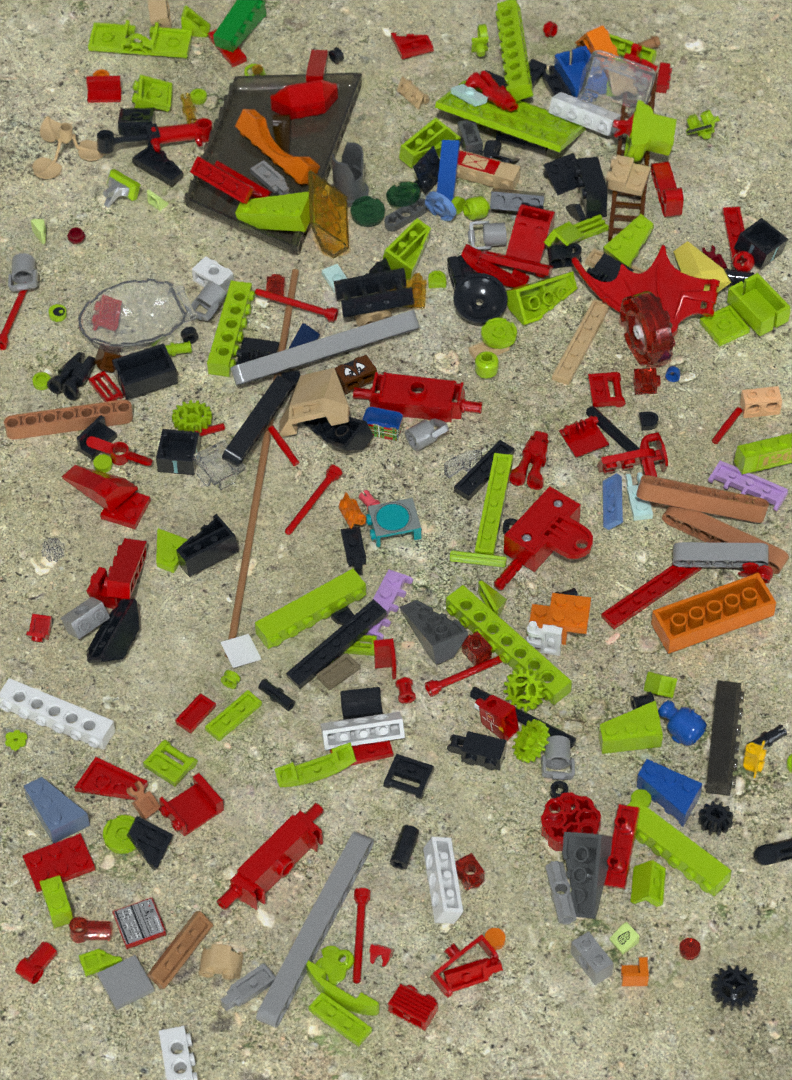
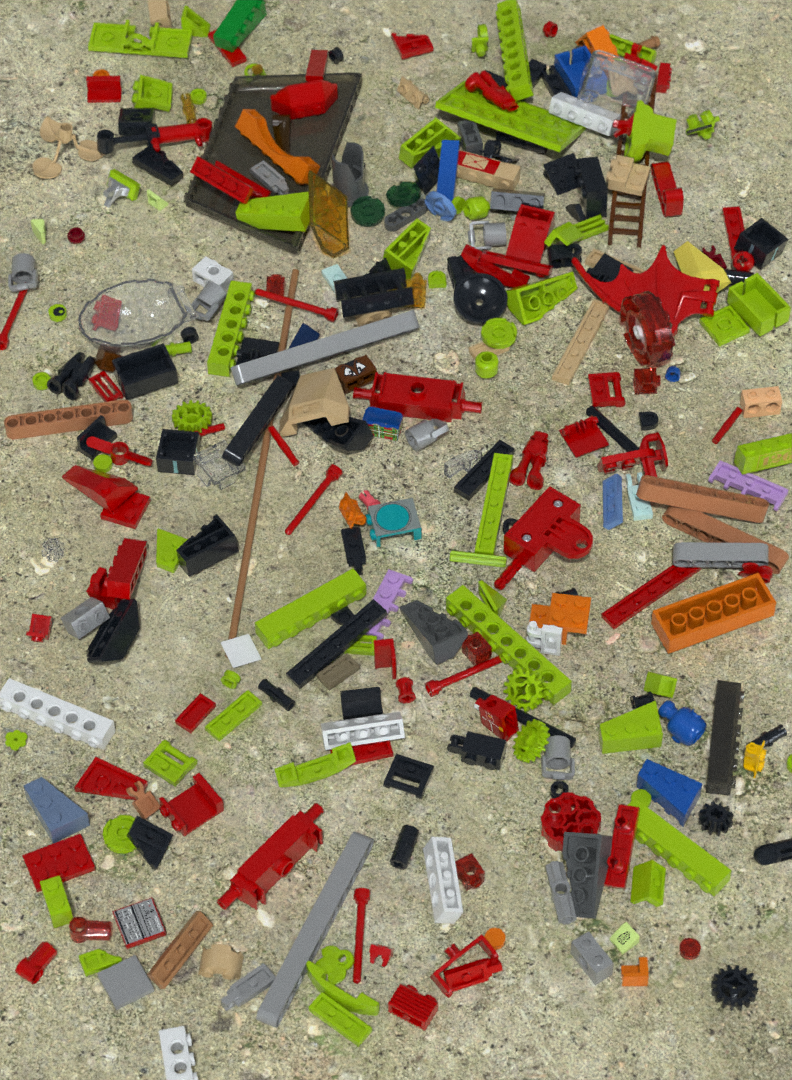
(469, 95): light aqua plate -> none
(627, 243): lime wing -> none

